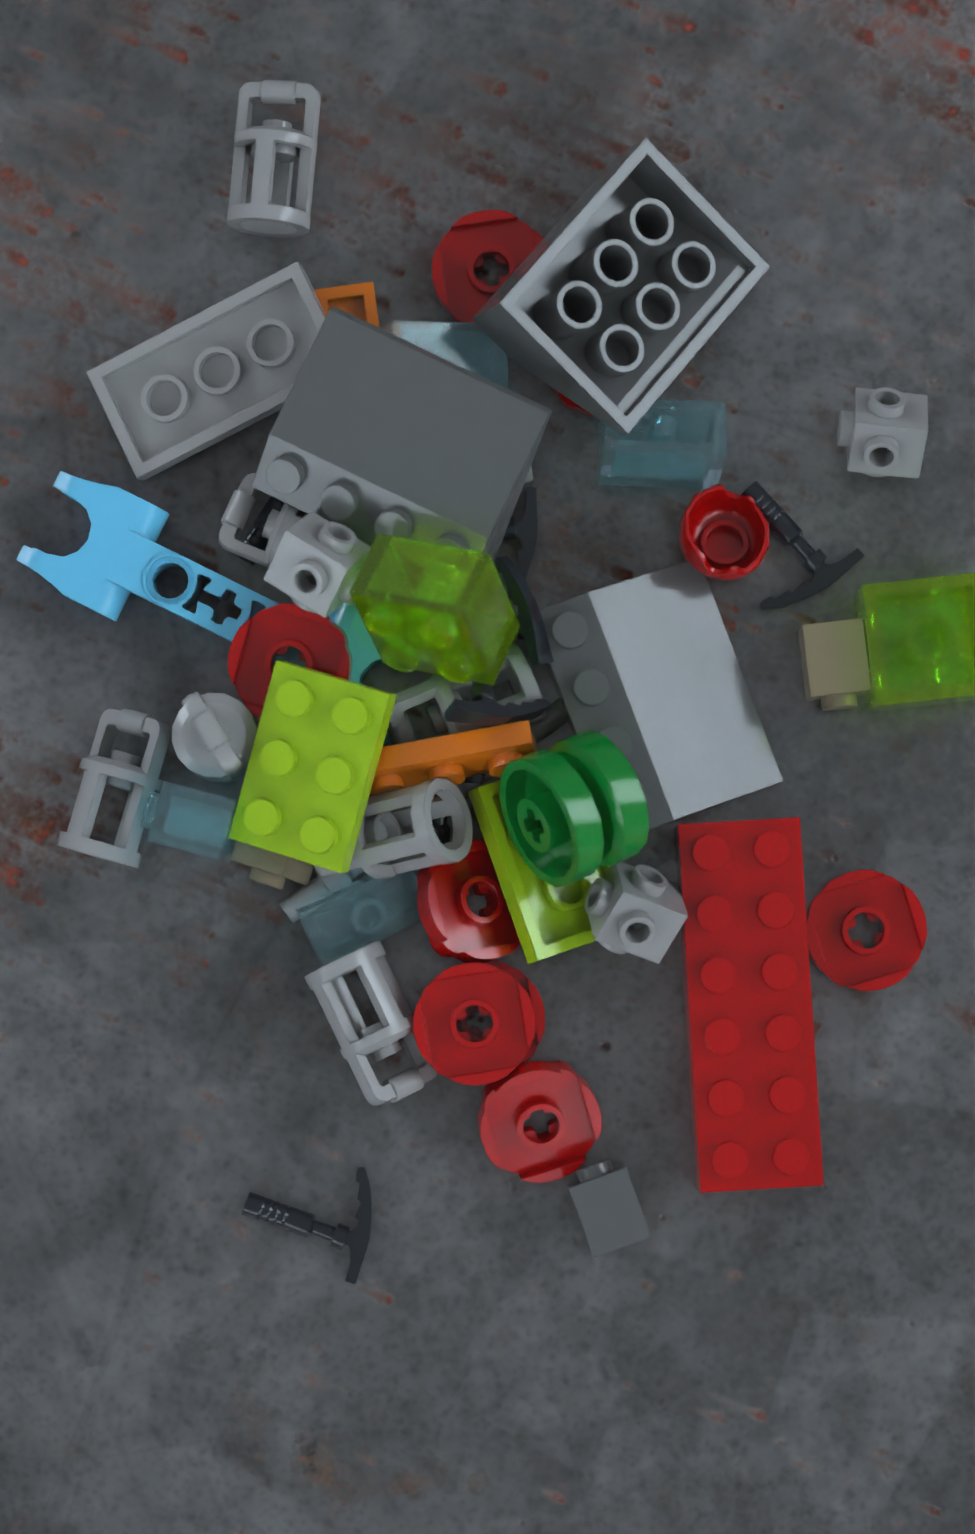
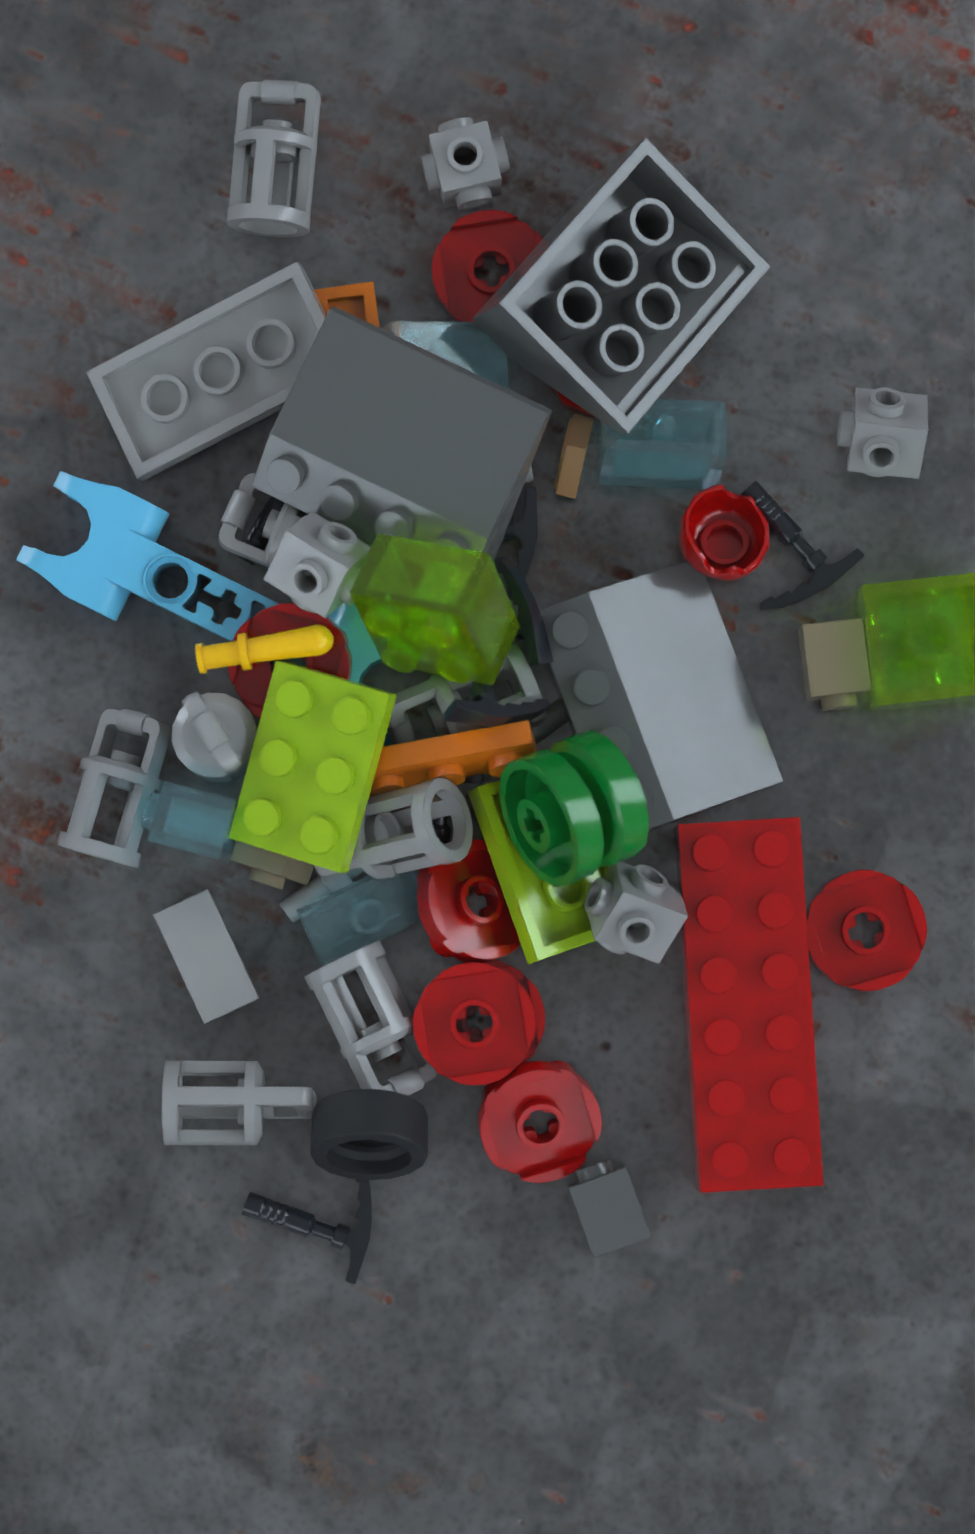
(206, 956): none -> light grey tile
(247, 1103): none -> light grey piece
(283, 645): none -> yellow piece
(369, 1134): none -> black tyre
(468, 184): none -> light grey brick
(573, 455): none -> medium nougat tile

